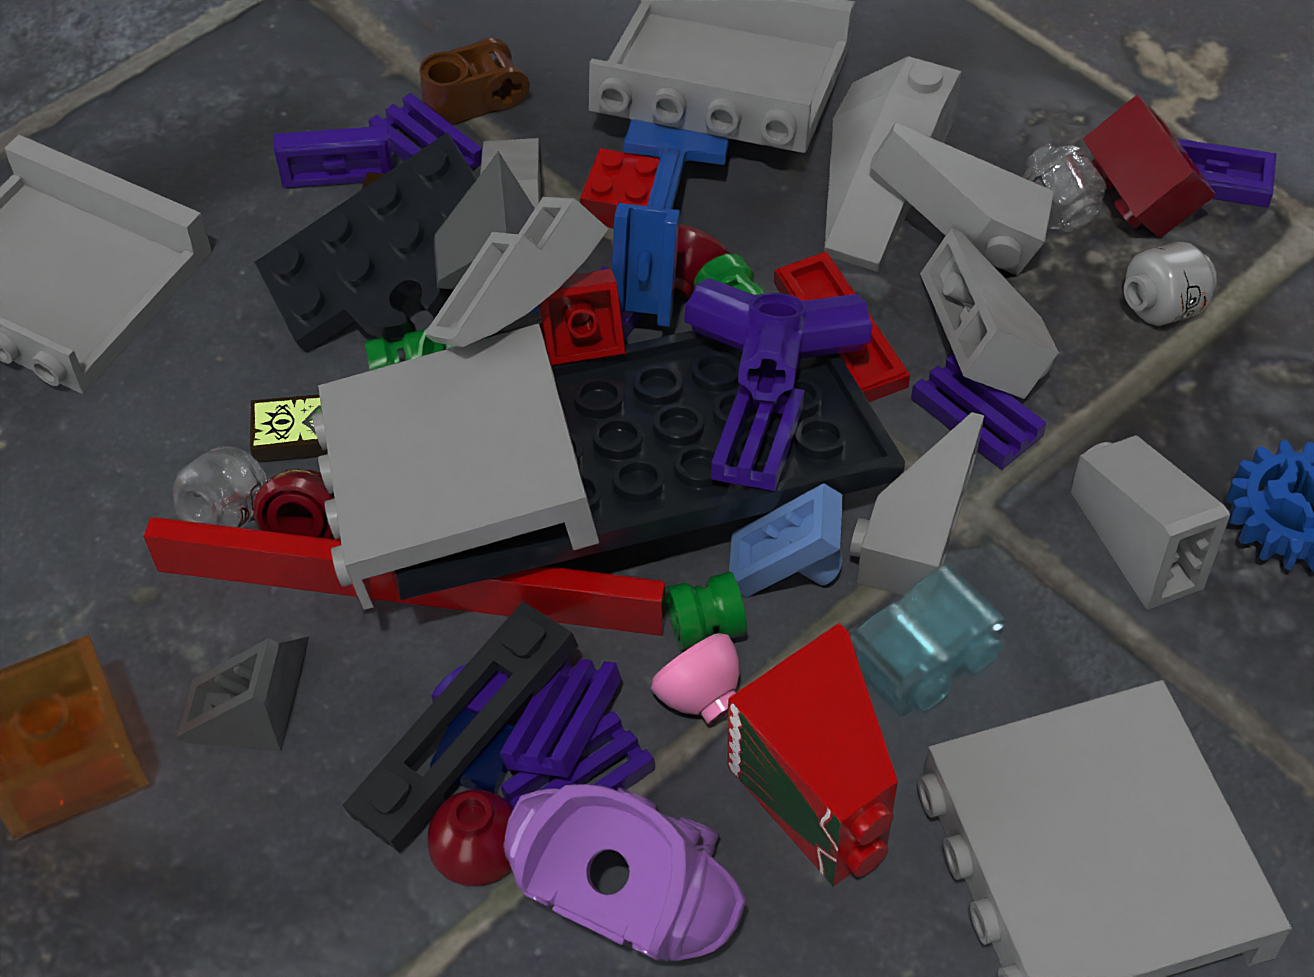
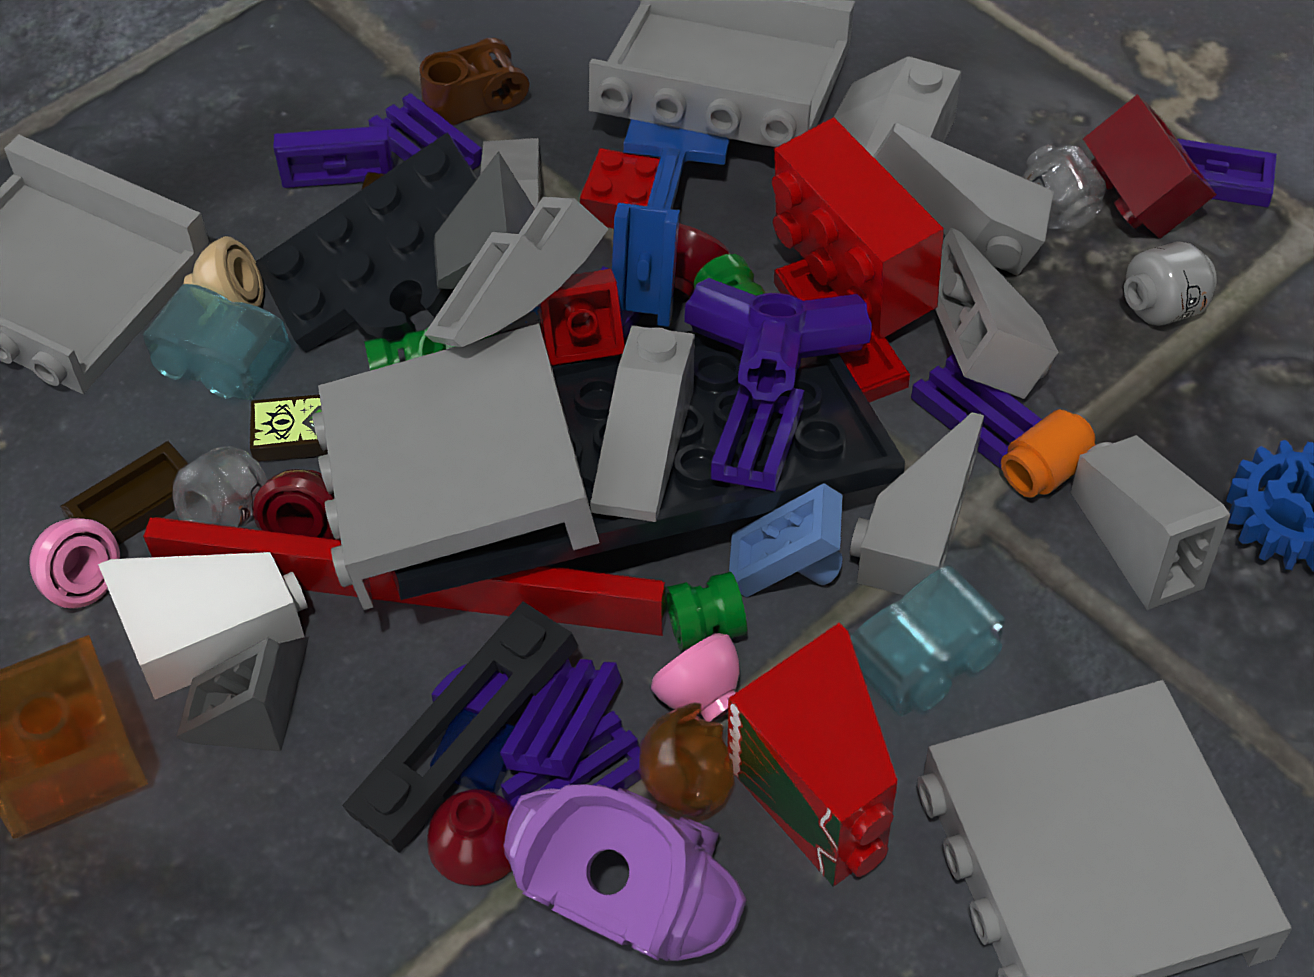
(67, 561): none -> bright pink brick
(131, 494): none -> dark brown tile
(200, 611): none -> white slope
(216, 342): none -> clear light blue brick
(229, 271): none -> tan brick
(644, 423): none -> light grey slope
(686, 762): none -> clear orange hair
(857, 226): none -> red brick
(1047, 453): none -> orange brick

